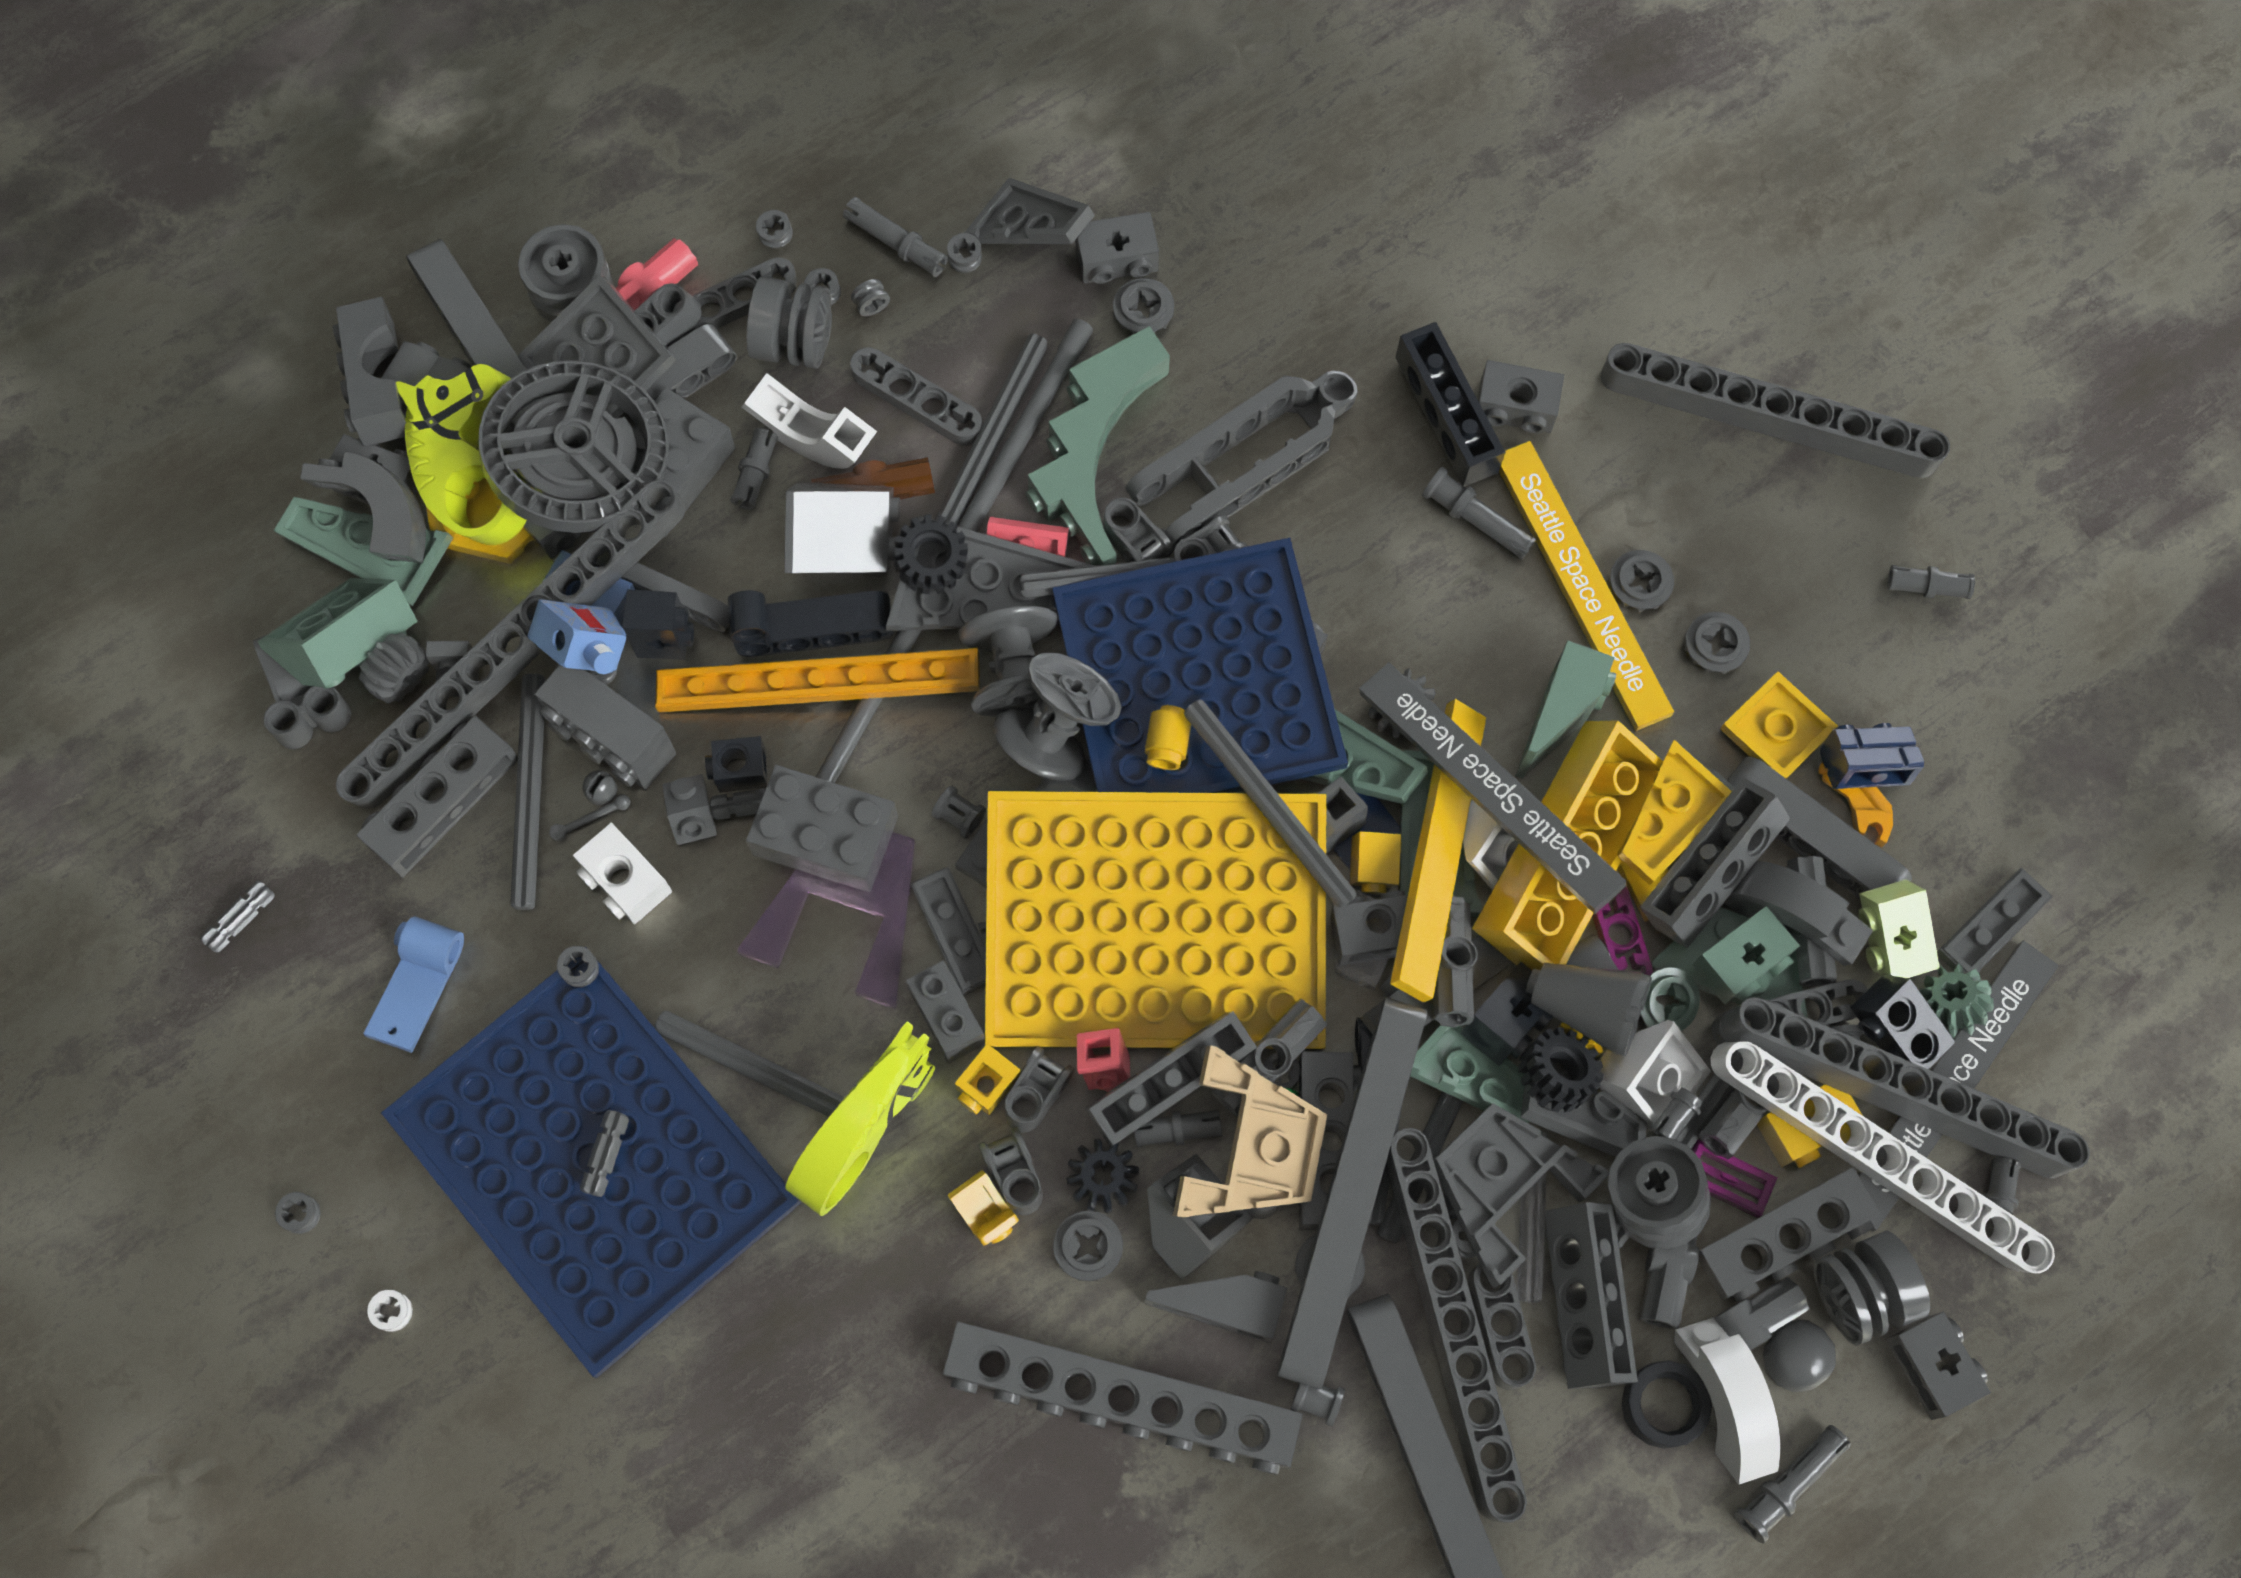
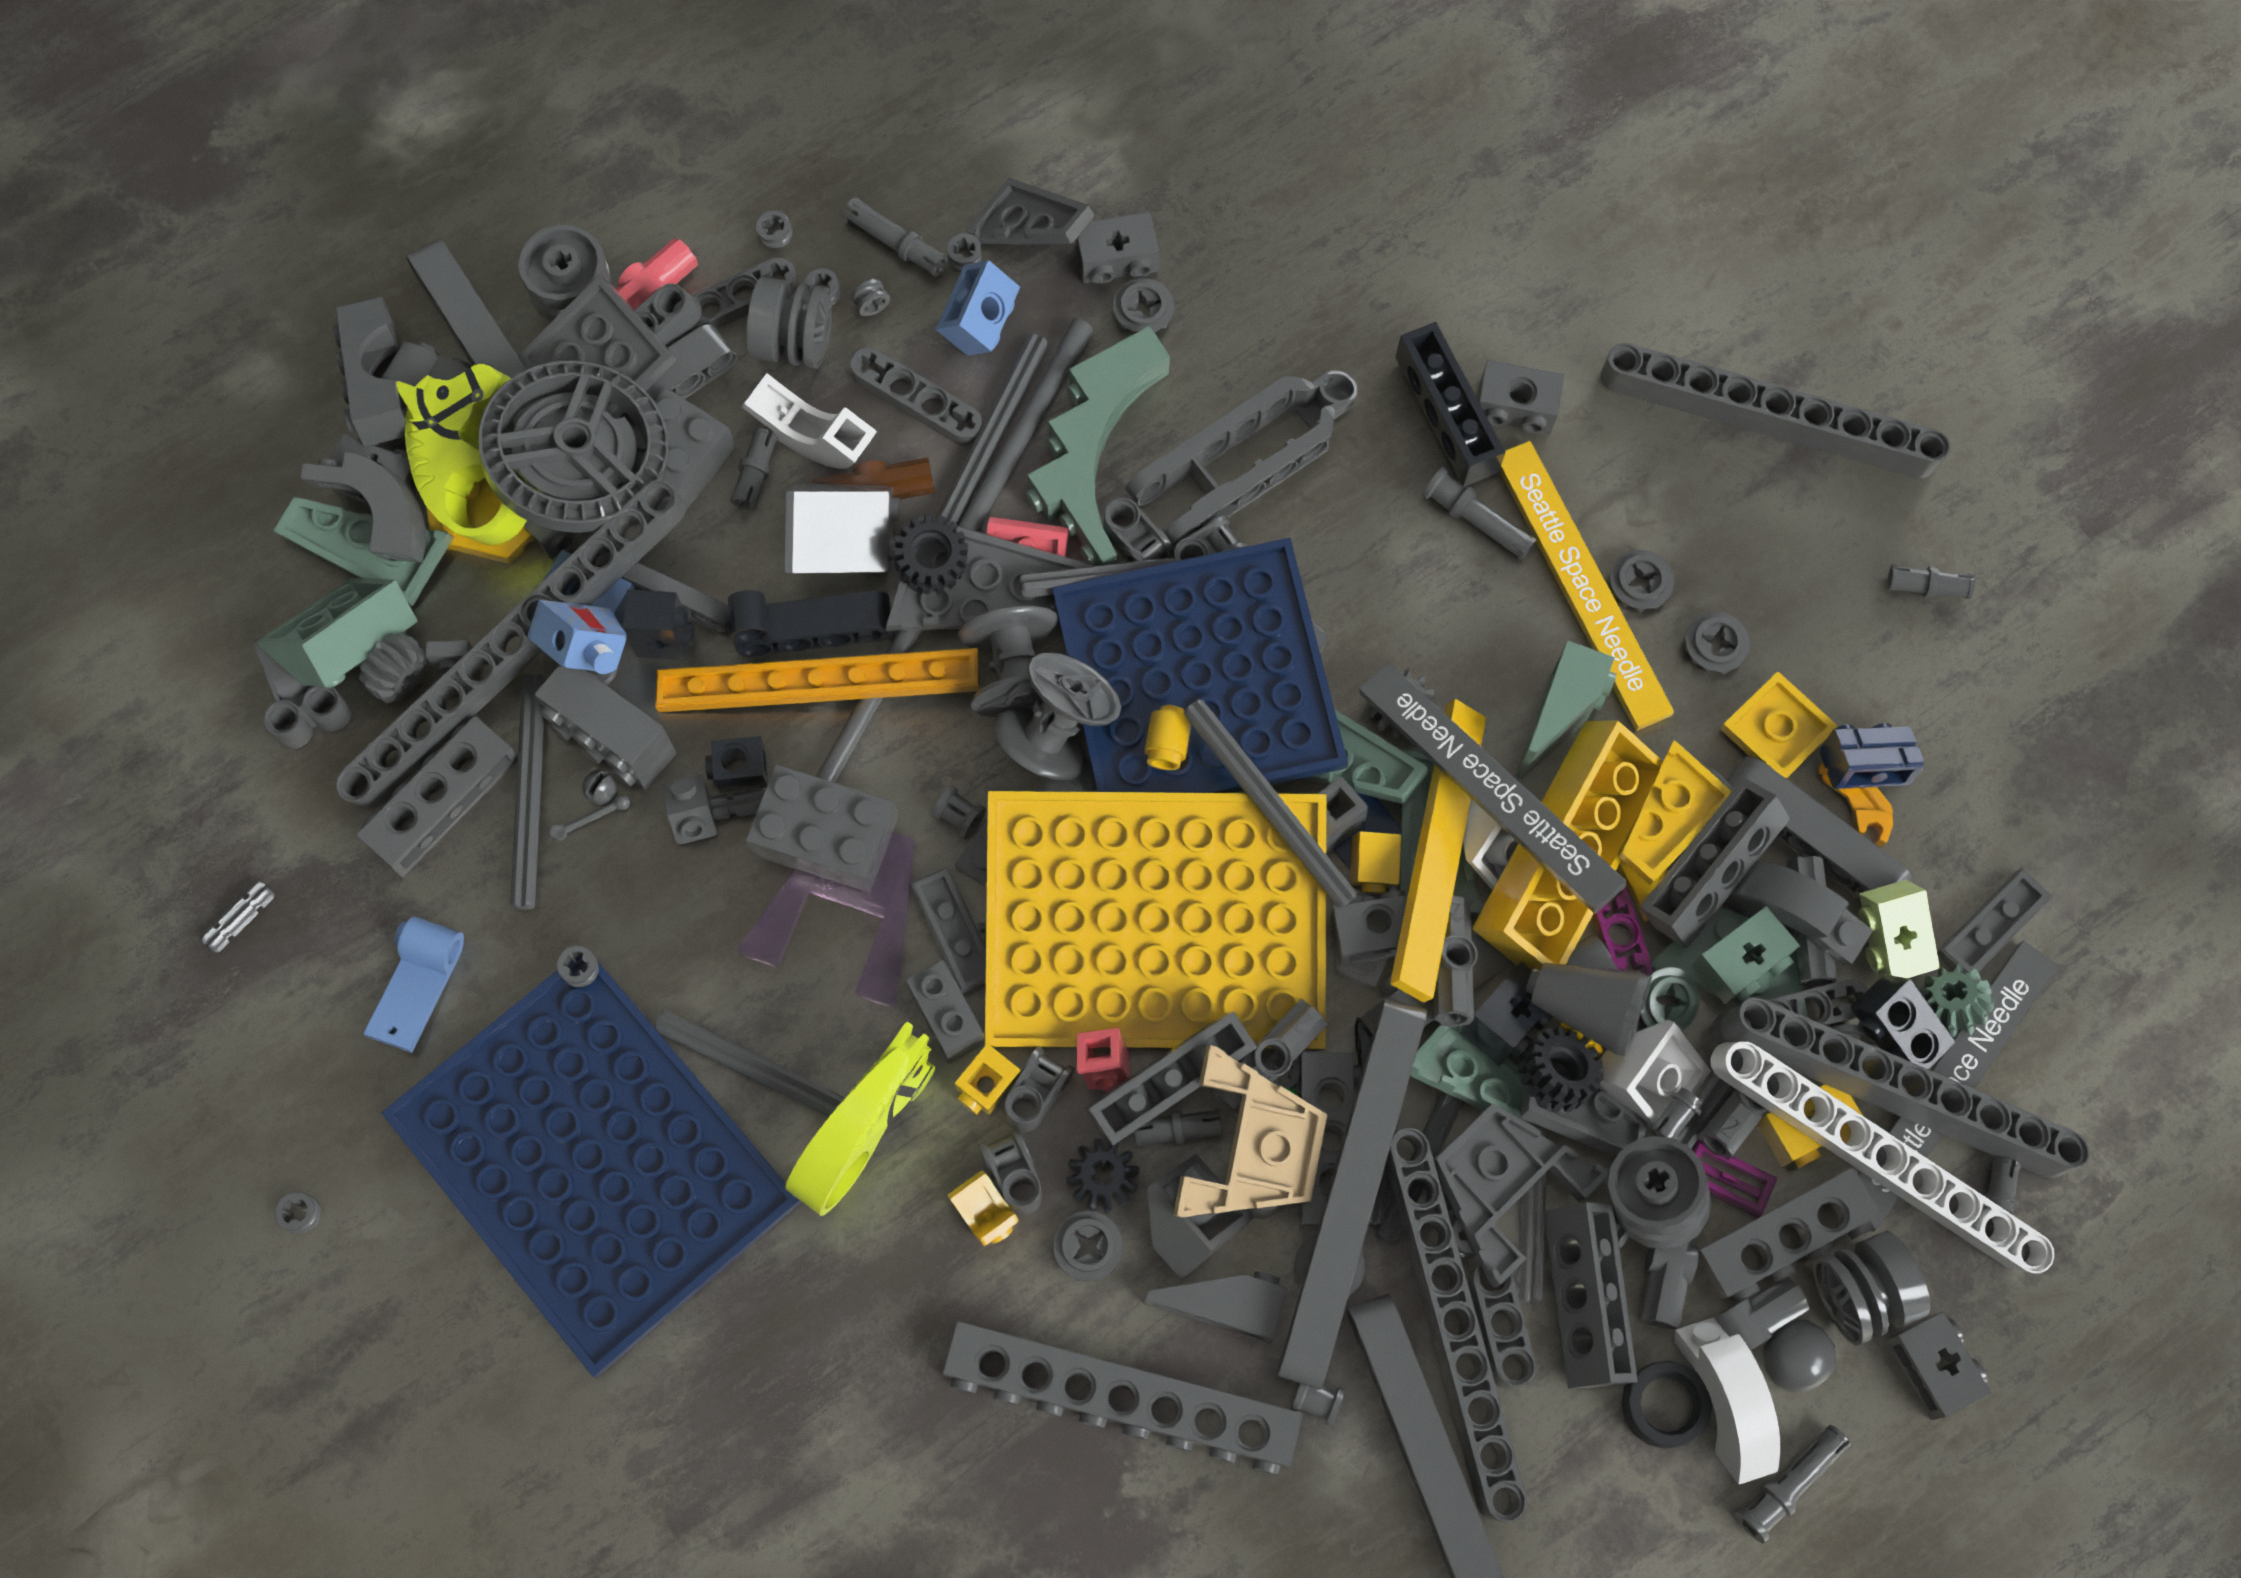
(385, 1298): white bush -> none
(604, 1153): dark grey axle -> none
(612, 852): white brick -> none
(978, 308): none -> medium blue brick

